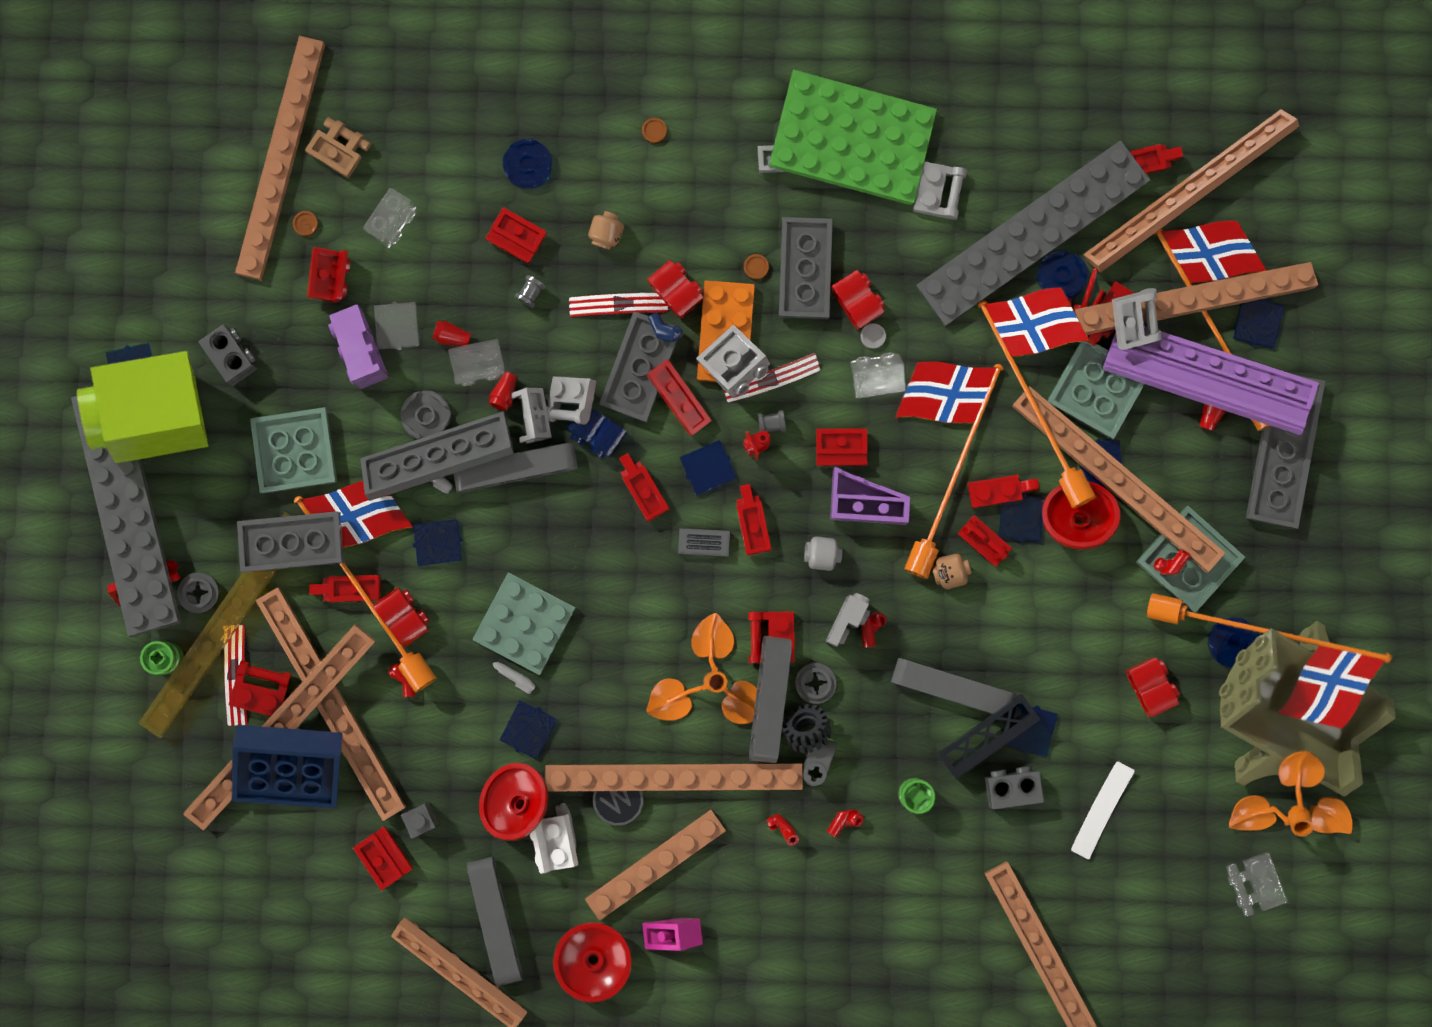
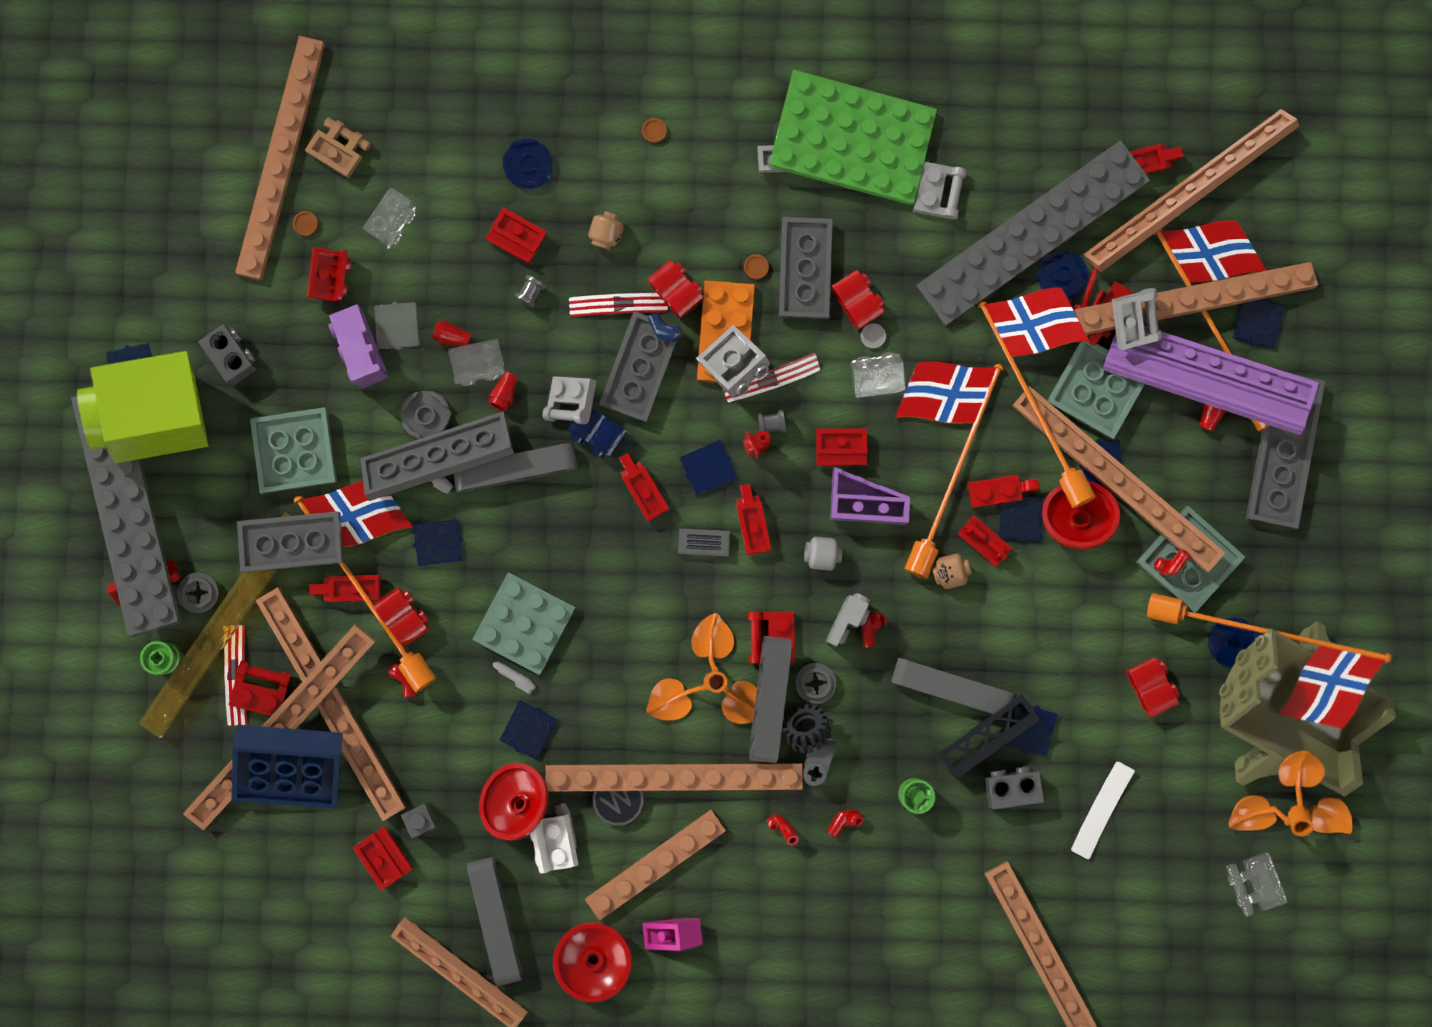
(534, 414): light grey hinge -> none
(678, 397): red plate -> none

